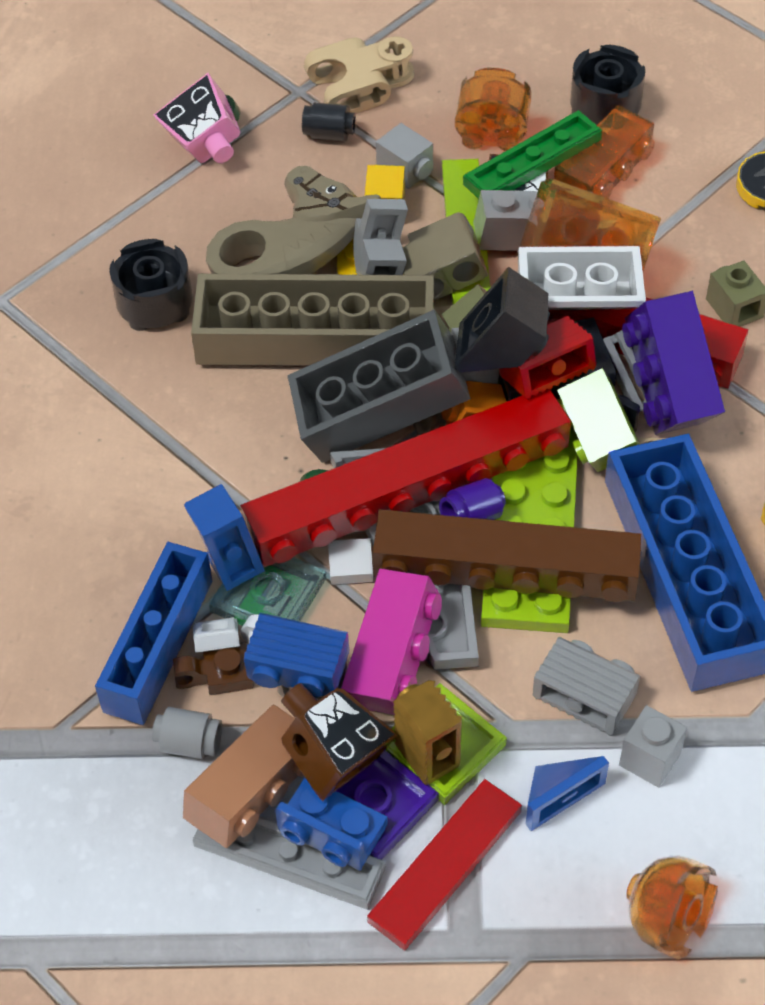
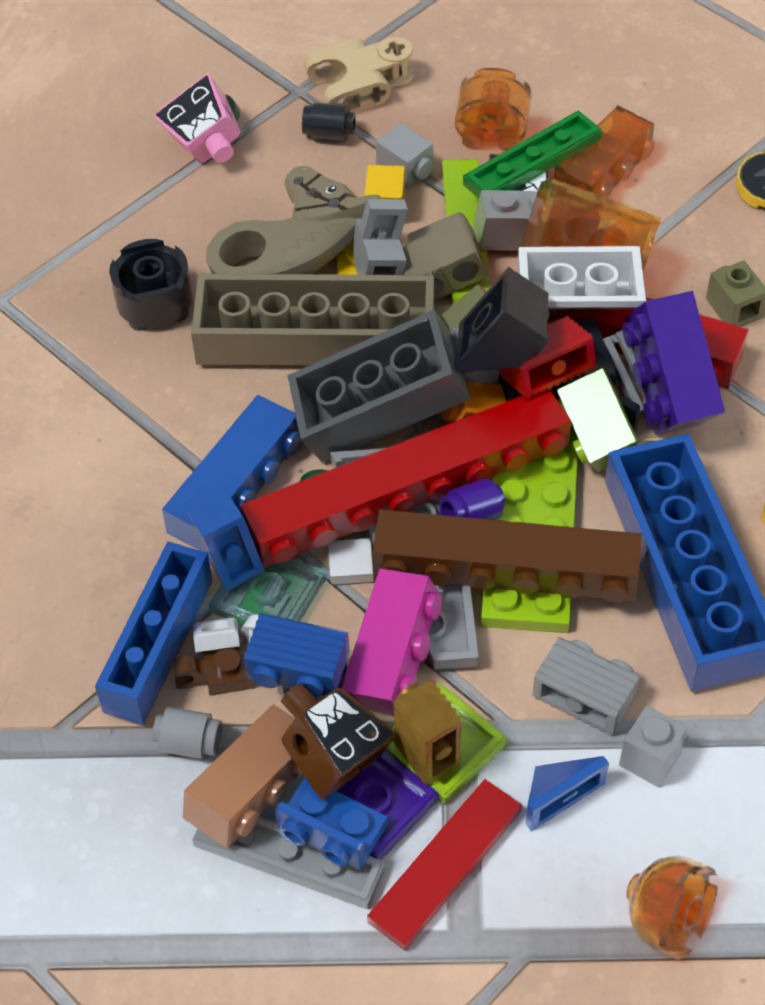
(239, 461): none -> blue brick
(606, 80): black brick -> none

